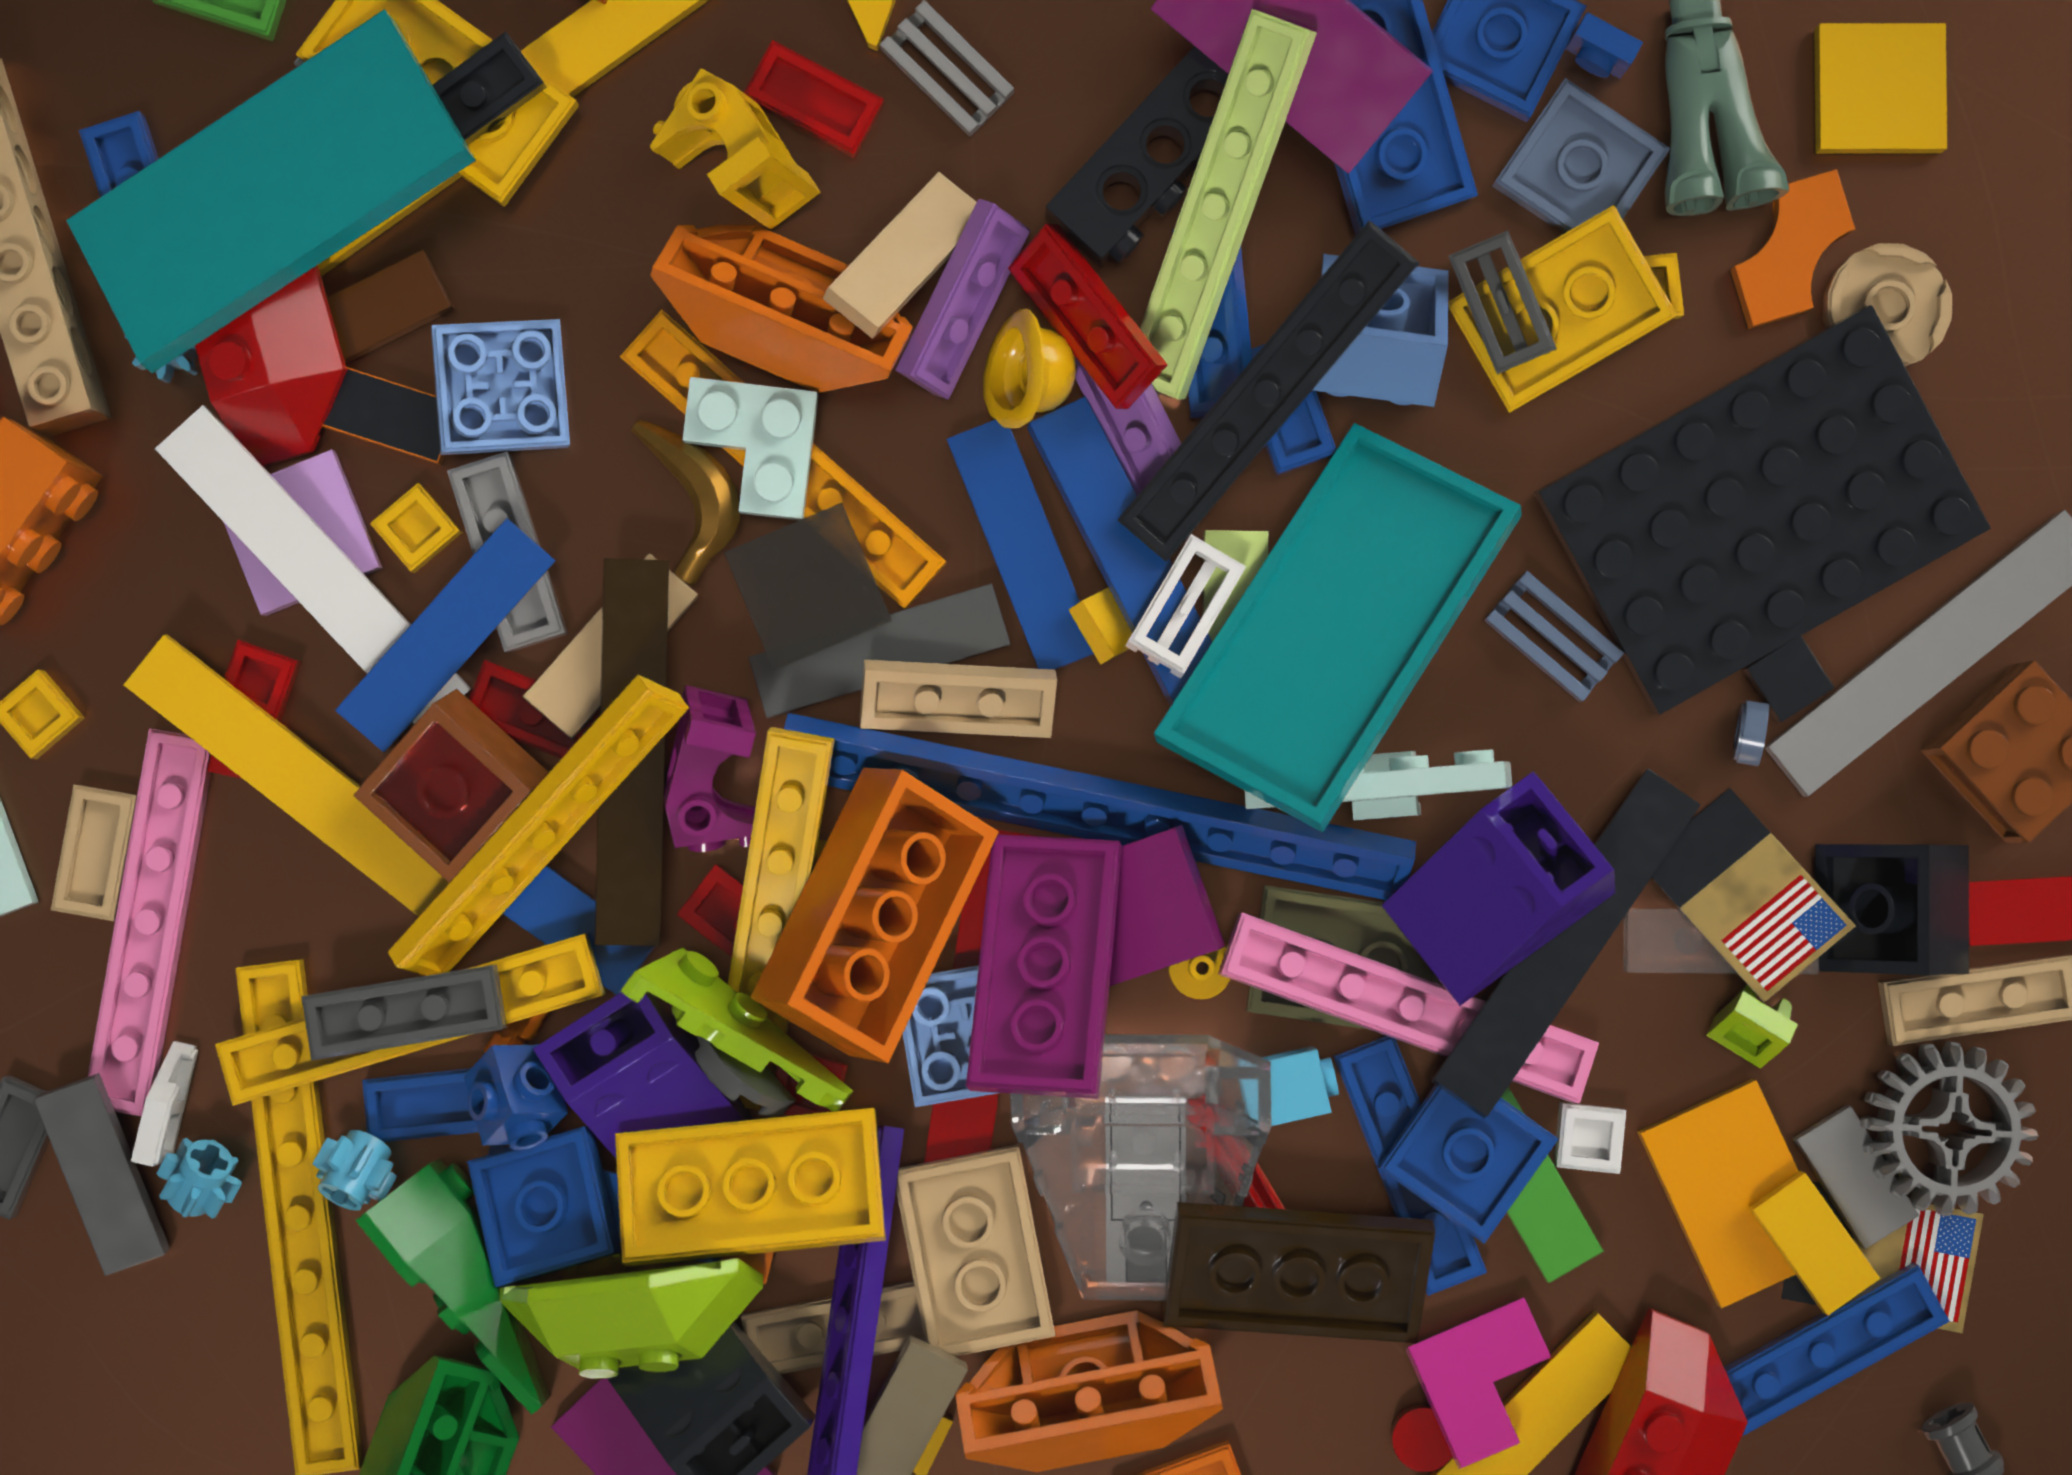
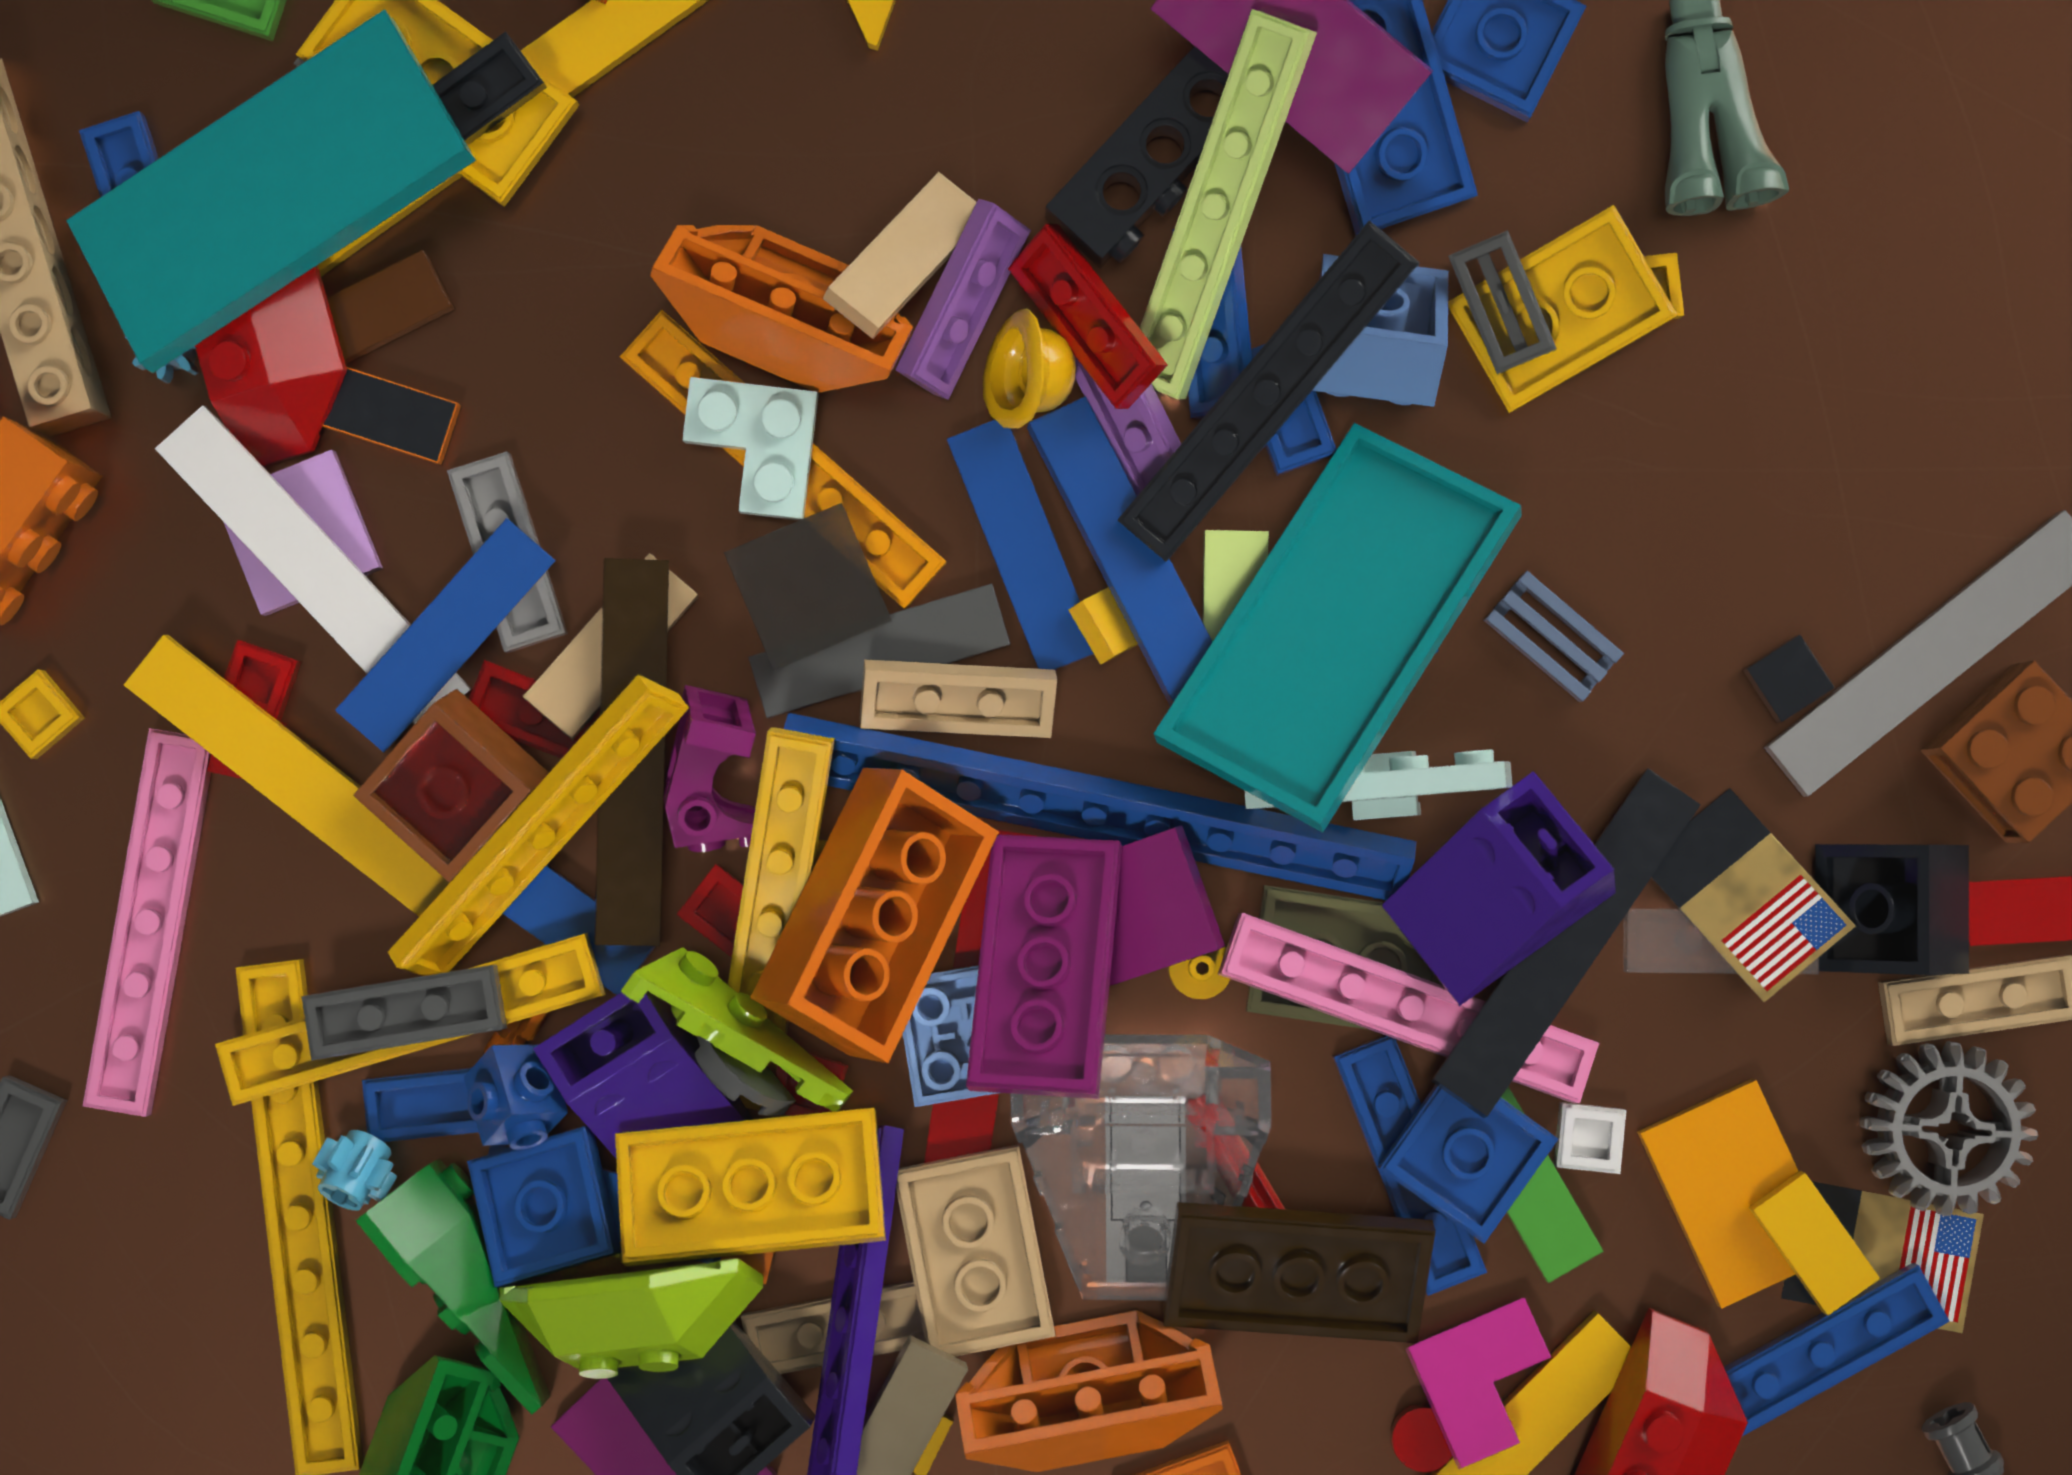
(94, 852): tan tile -> none
(101, 1174): dark grey tile -> none
(165, 1106): white tile -> none
(199, 1178): medium azure gear -> none
(416, 528): yellow tile -> none
(500, 386): light blue tile -> none
(709, 489): pearl gold piece -> none
(758, 168): yellow tile -> none
(814, 99): red tile -> none
(909, 30): light grey tile -> none
(1158, 651): white tile -> none
(1300, 1085): medium azure brick -> none
(1579, 161): sand blue tile -> none
(1602, 47): blue plate -> none
(1750, 733): sand blue tile -> none
(1753, 1027): lime tile -> none
(1762, 510): black plate -> none
(1780, 274): orange tile -> none
(1846, 1174): light grey tile -> none
(1880, 88): yellow tile -> none
(1902, 289): tan tile -> none

